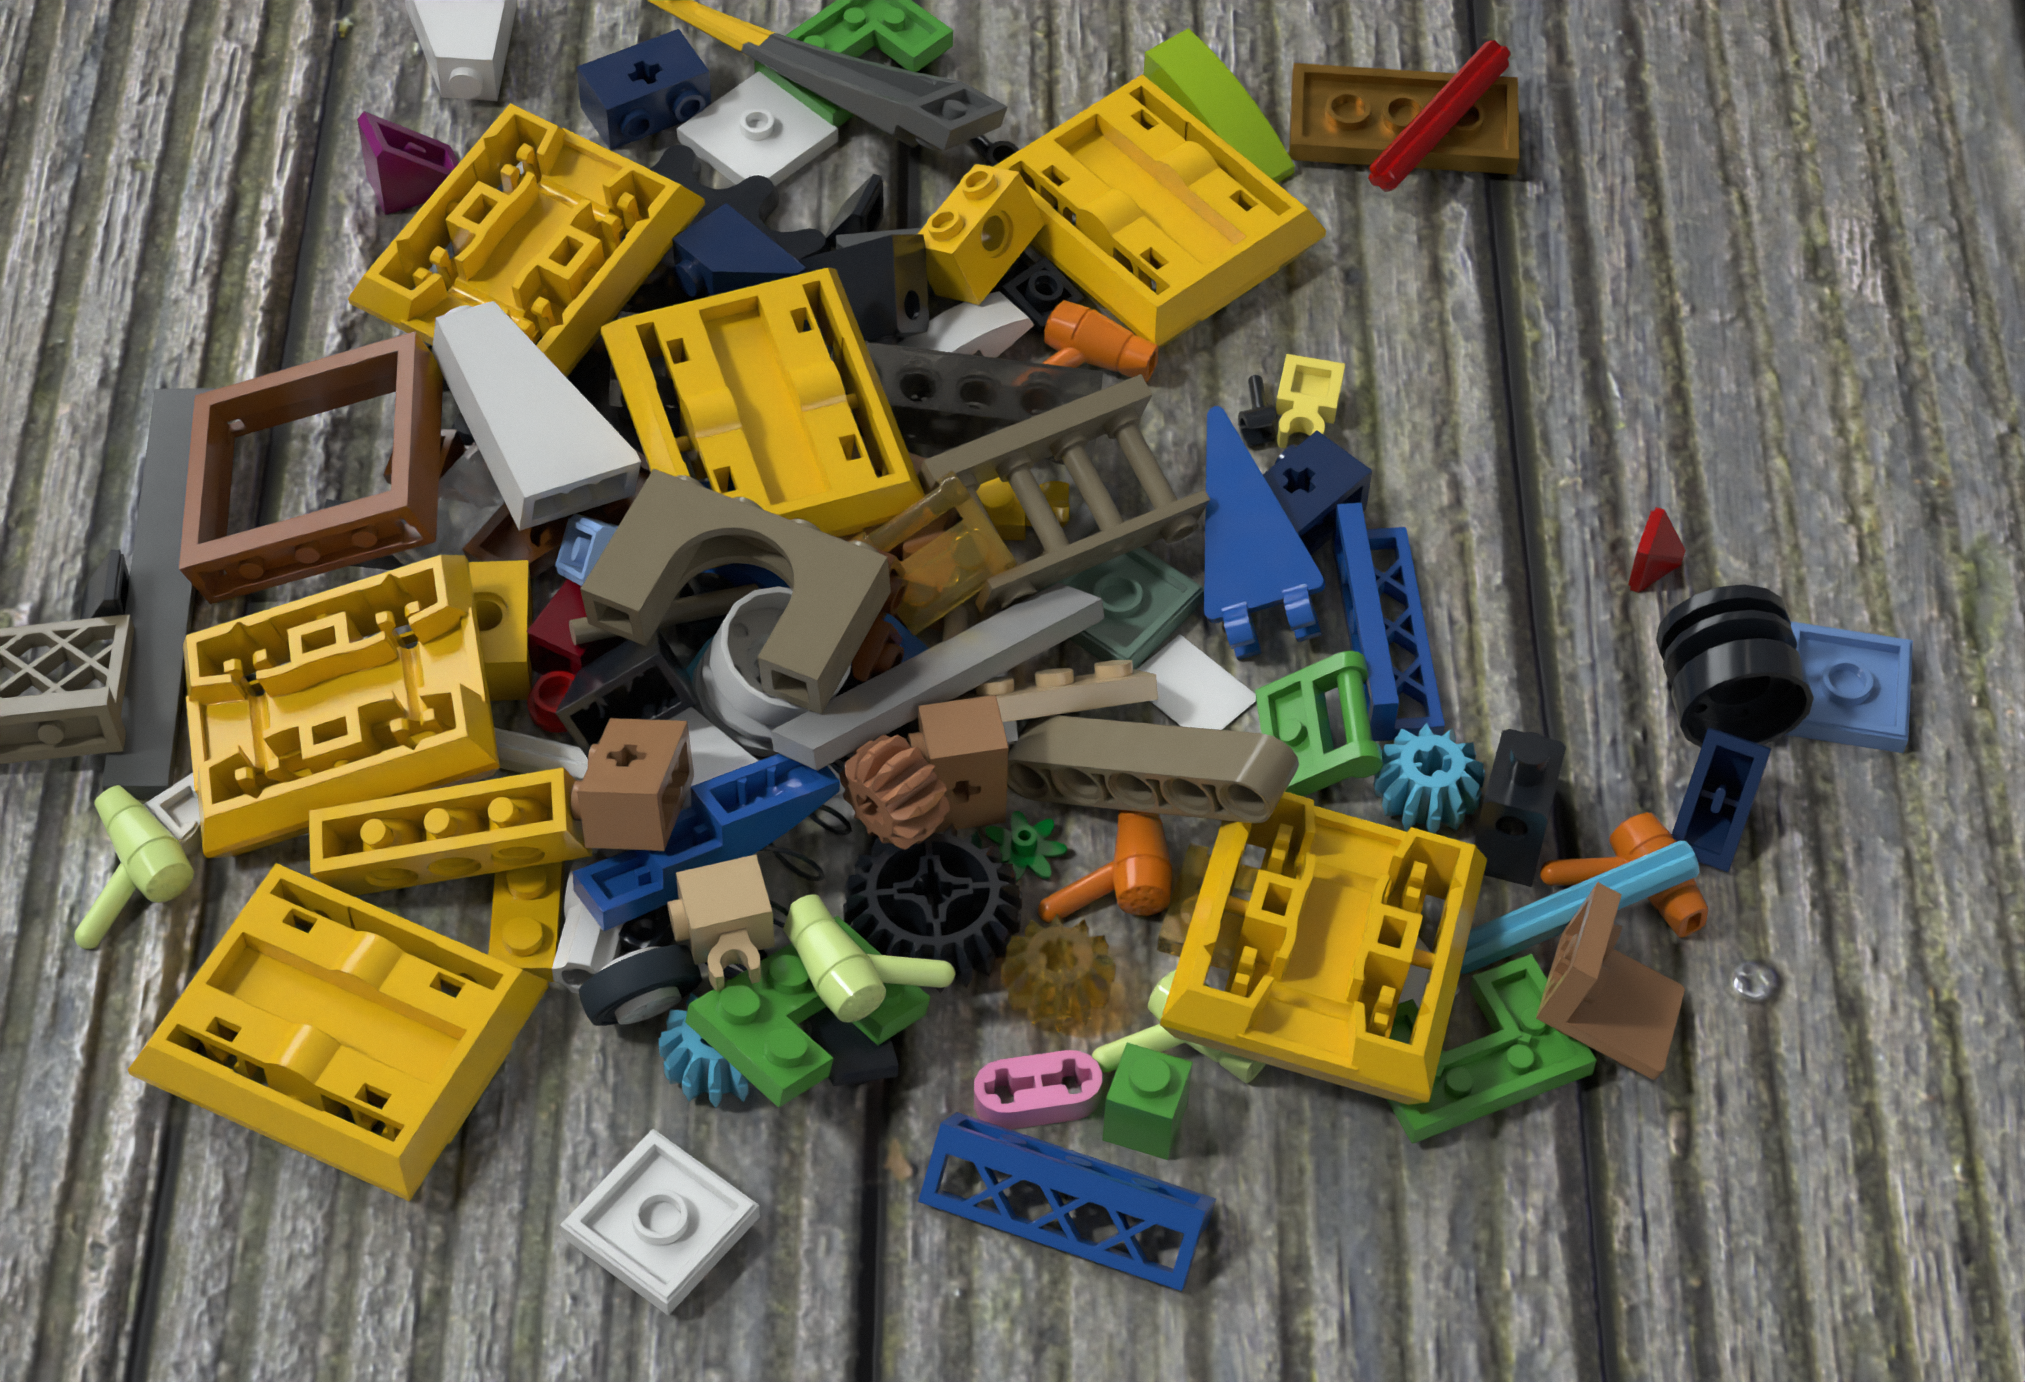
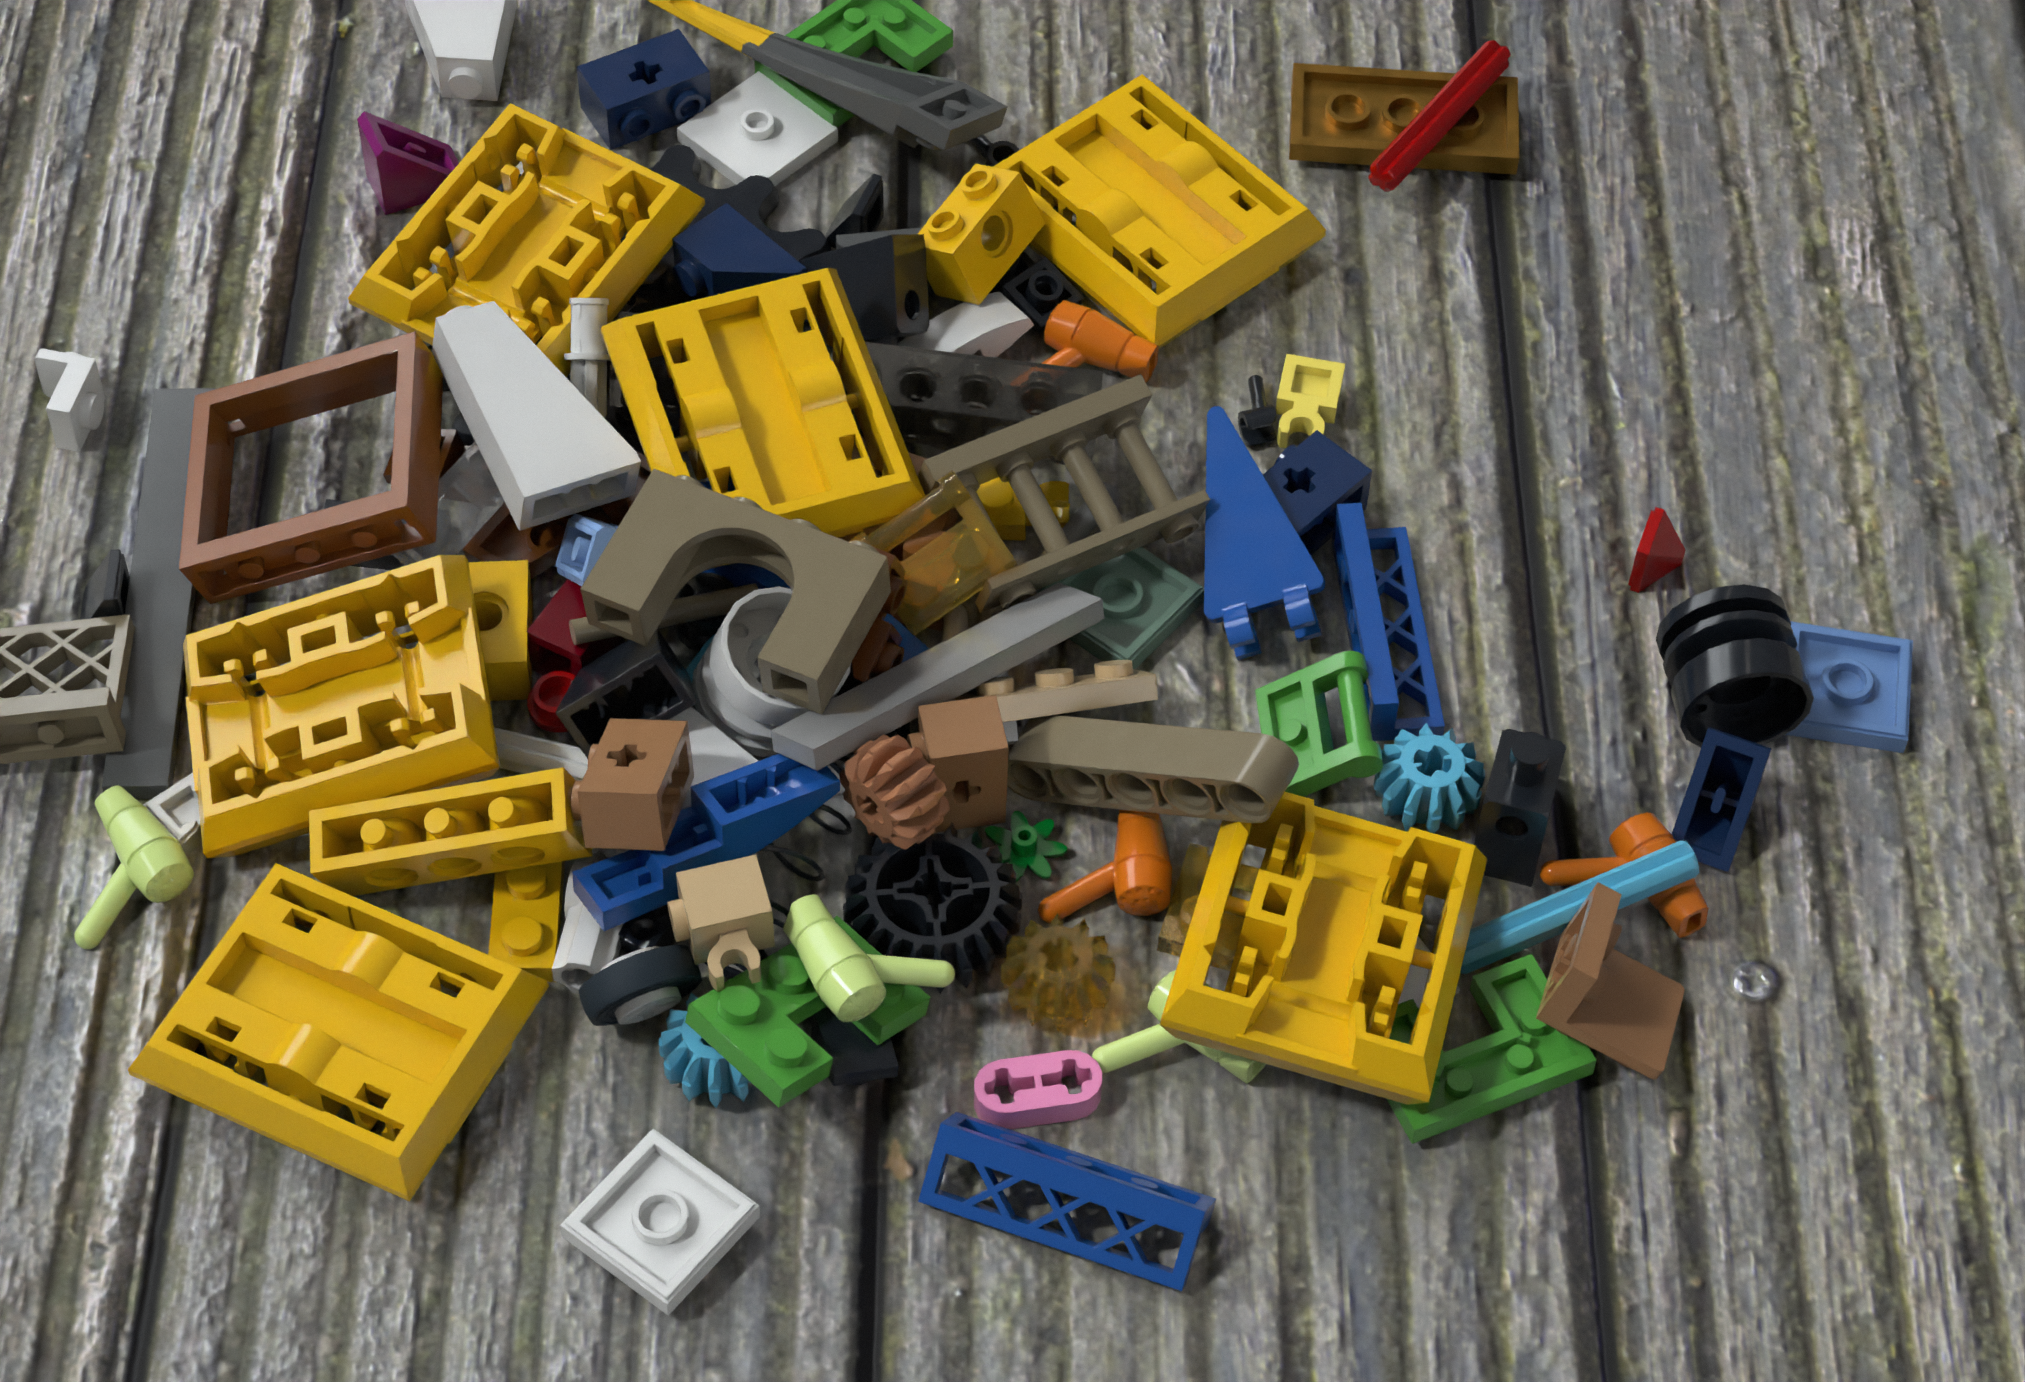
(75, 395): none -> white bracket
(589, 350): none -> white axle
(1147, 1101): bright green brick -> none
(1196, 688): white sticker -> none
(1211, 93): lime slope -> none

